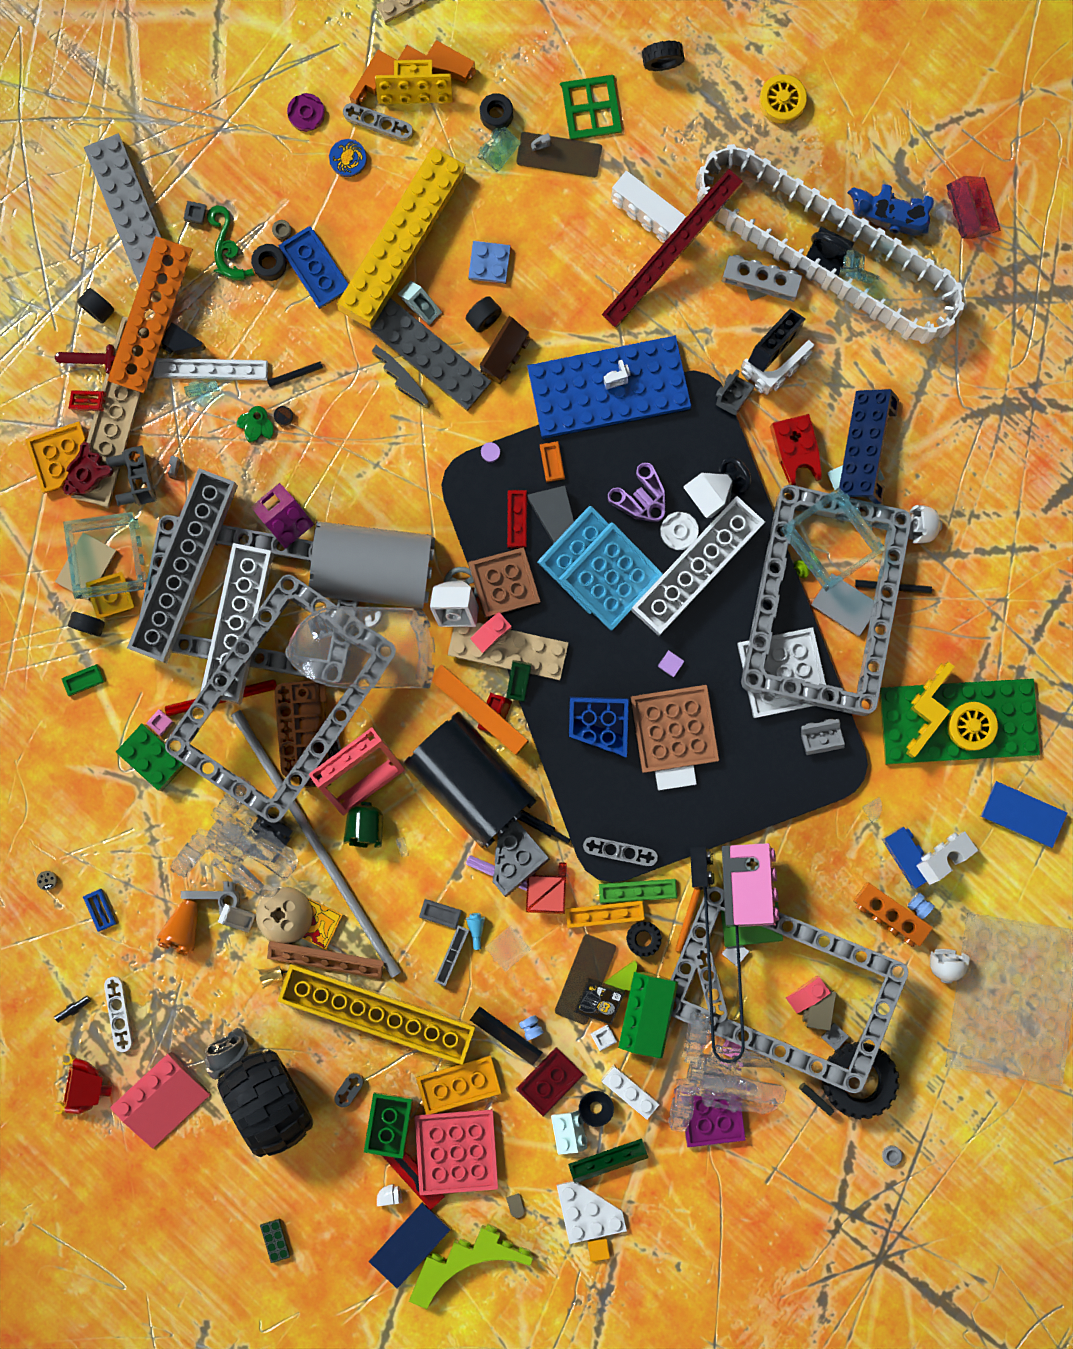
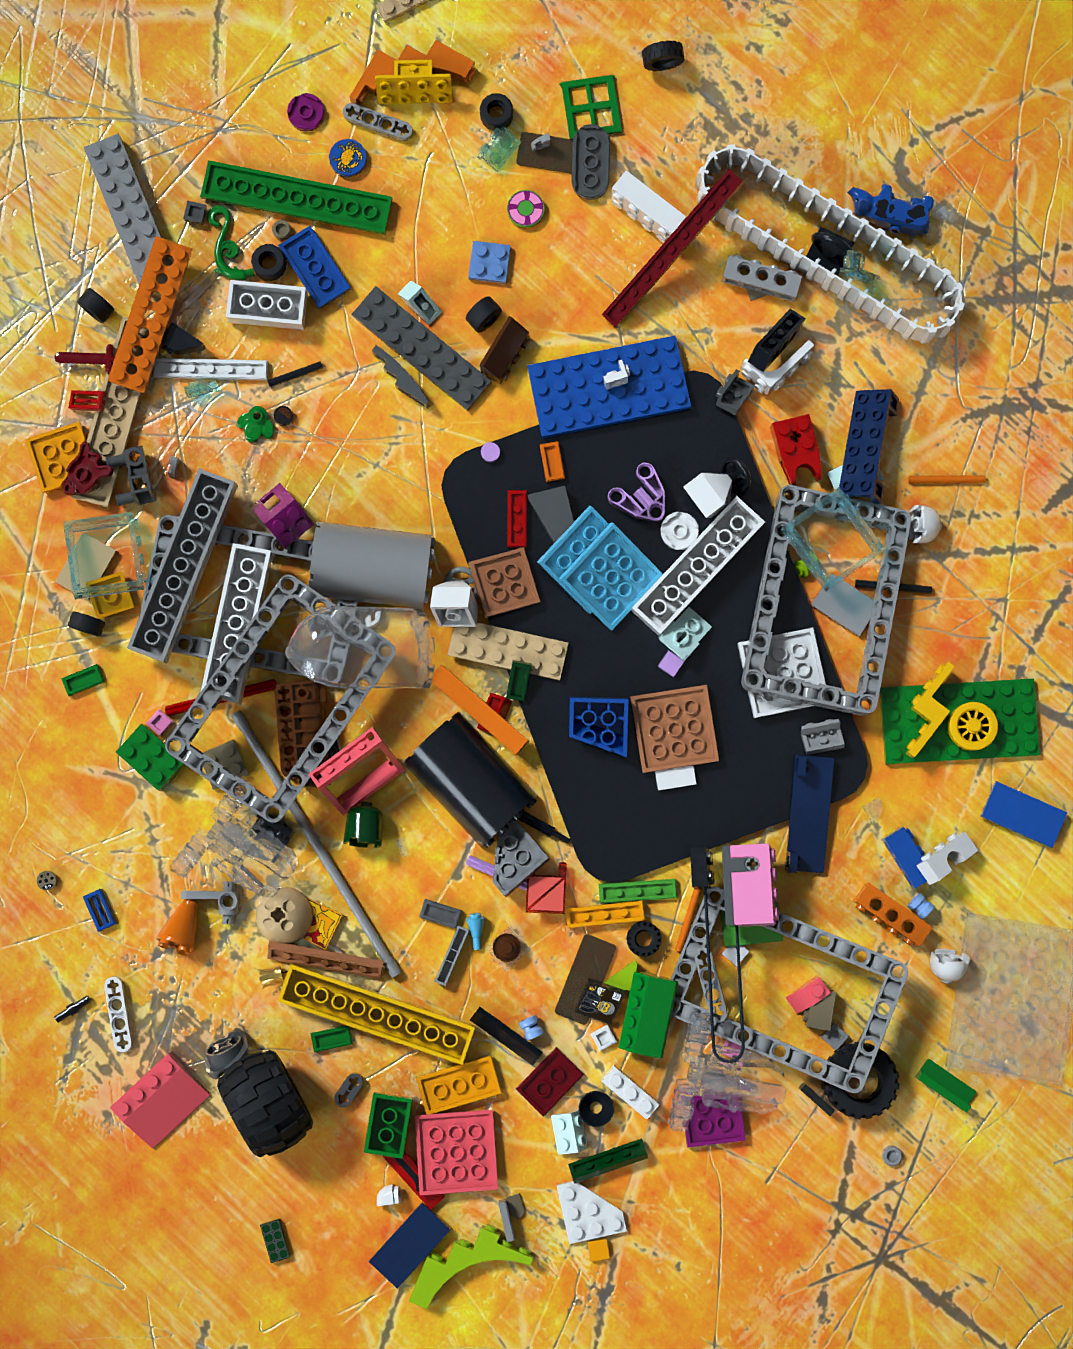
(82, 1087): red torso -> none
(227, 756): none -> dark tan plate
(236, 918): white tile -> none
(267, 304): none -> white brick
(296, 197): none -> green plate
(331, 1038): none -> green tile
(401, 237): yellow brick -> none
(491, 632): coral slope -> none
(506, 947): none -> reddish brown plate
(507, 1223): none -> light grey tile
(525, 208): none -> tile
(590, 162): none -> dark grey tile
(620, 848): light grey beam -> none
(685, 633): none -> light aqua piece
(782, 99): yellow wheel -> none
(809, 814): none -> dark blue bracket
(946, 1084): none -> green panel
(948, 479): none -> orange bar
(972, 207): clear pink slope -> none

